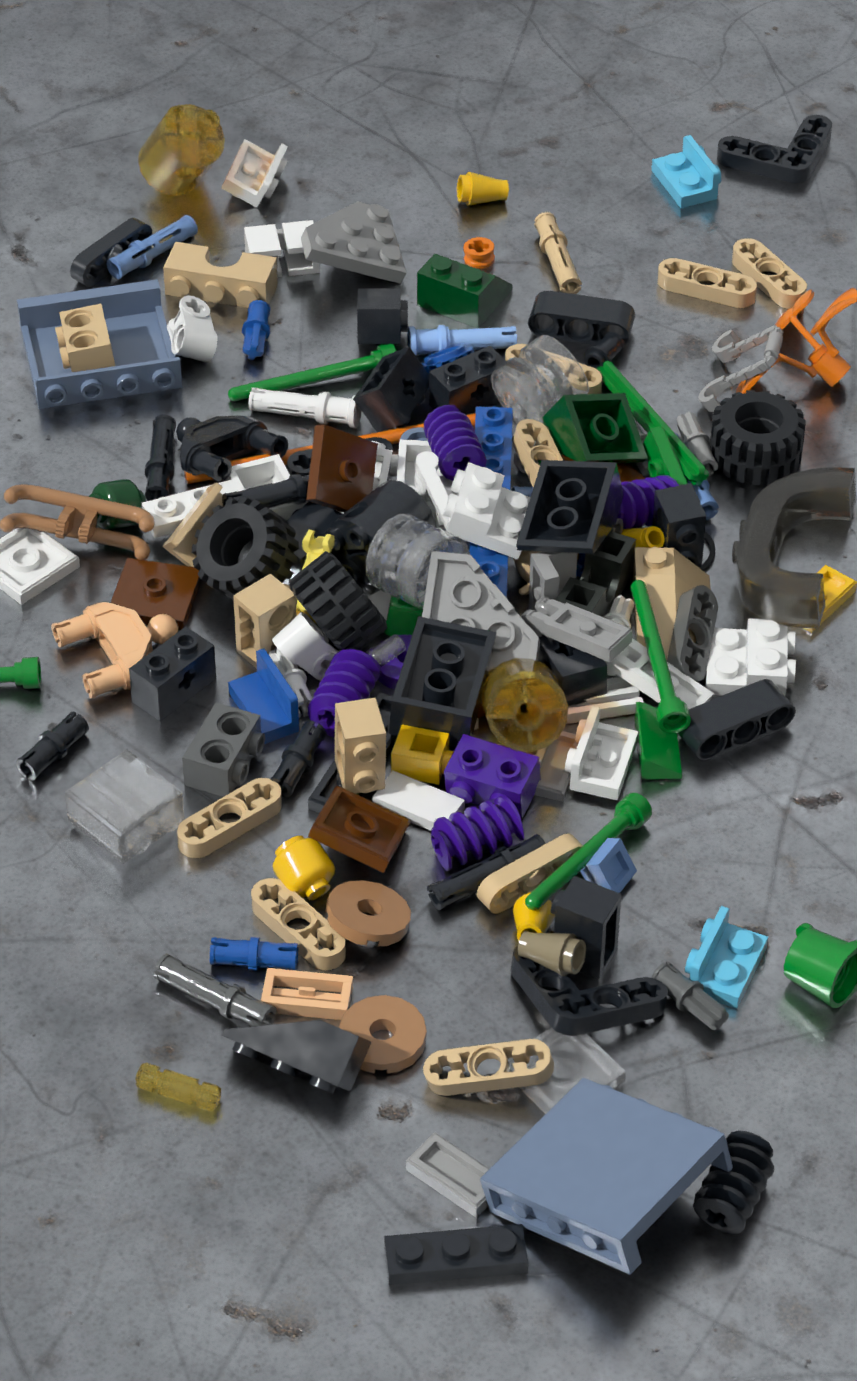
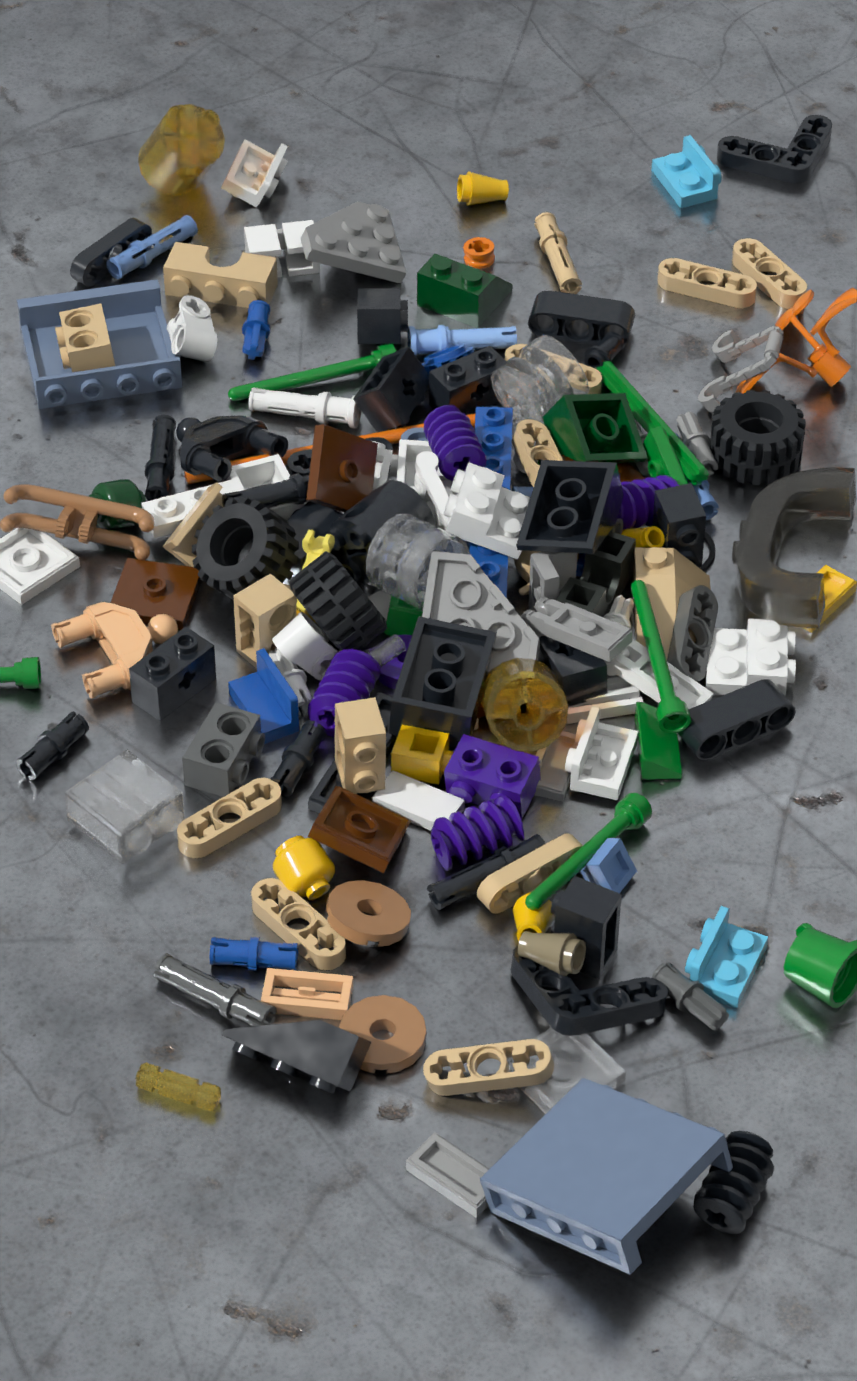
(455, 1254): black plate -> none

